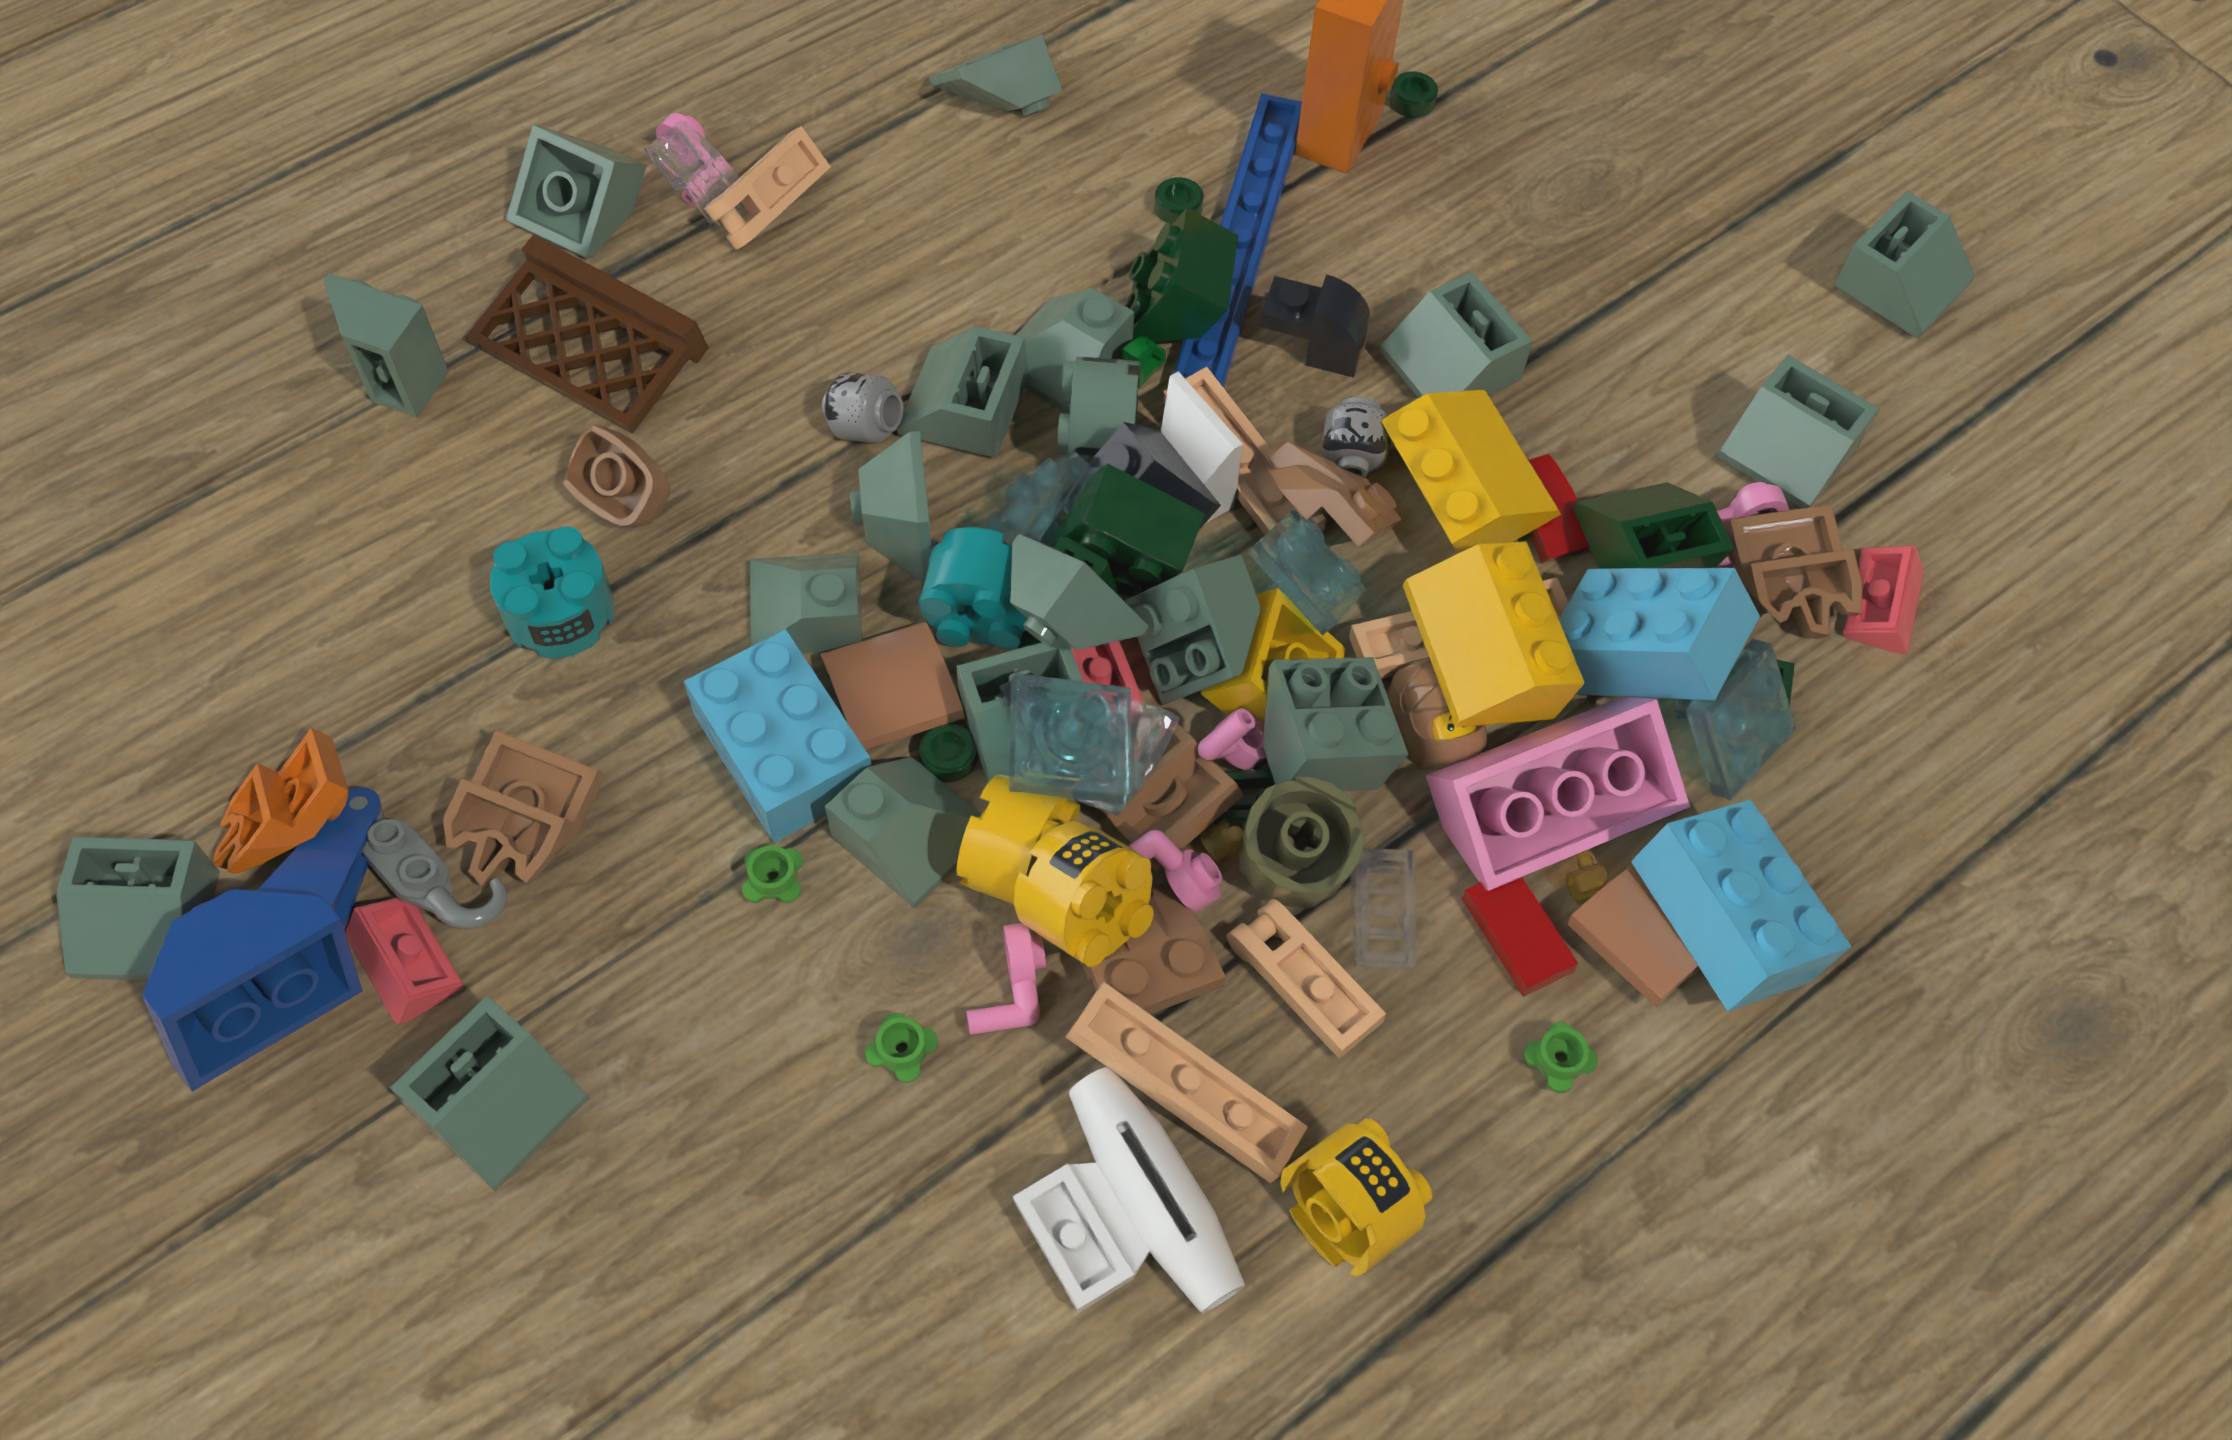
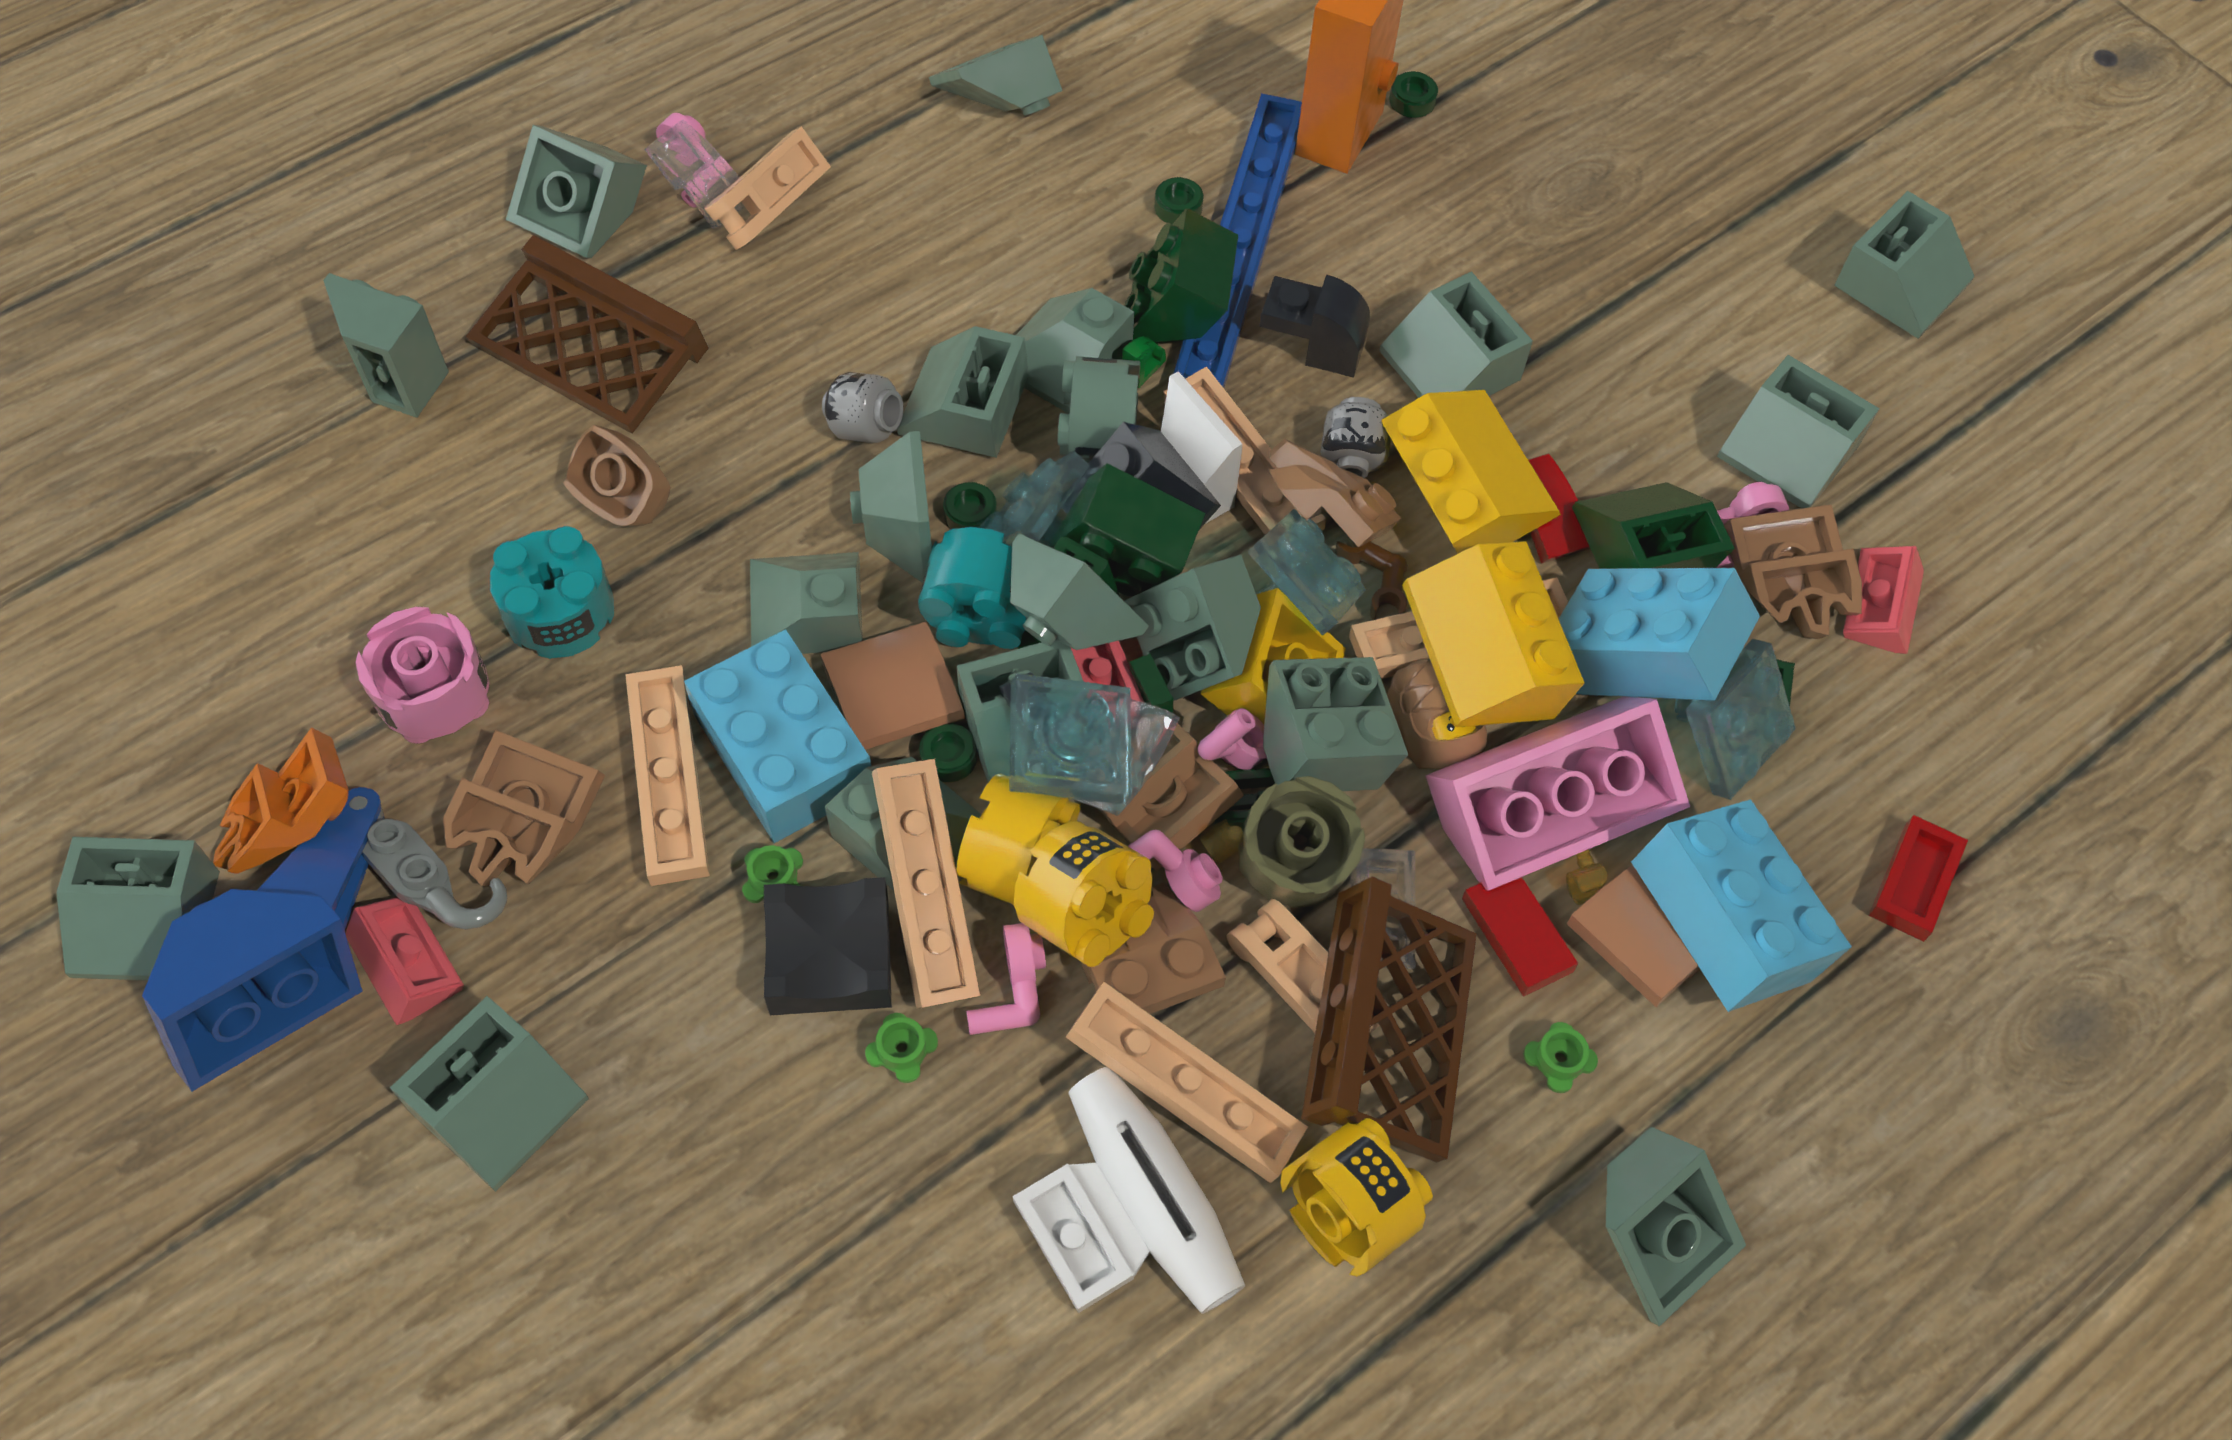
(423, 674): none -> bright pink brick
(666, 776): none -> light nougat plate
(827, 947): none -> black brick
(925, 883): none -> light nougat plate
(968, 505): none -> dark green tile
(1151, 683): none -> dark green tile
(1351, 998): none -> reddish brown fence
(1393, 569): none -> reddish brown arm
(1668, 1220): none -> sand green slope
(1918, 878): none -> red tile

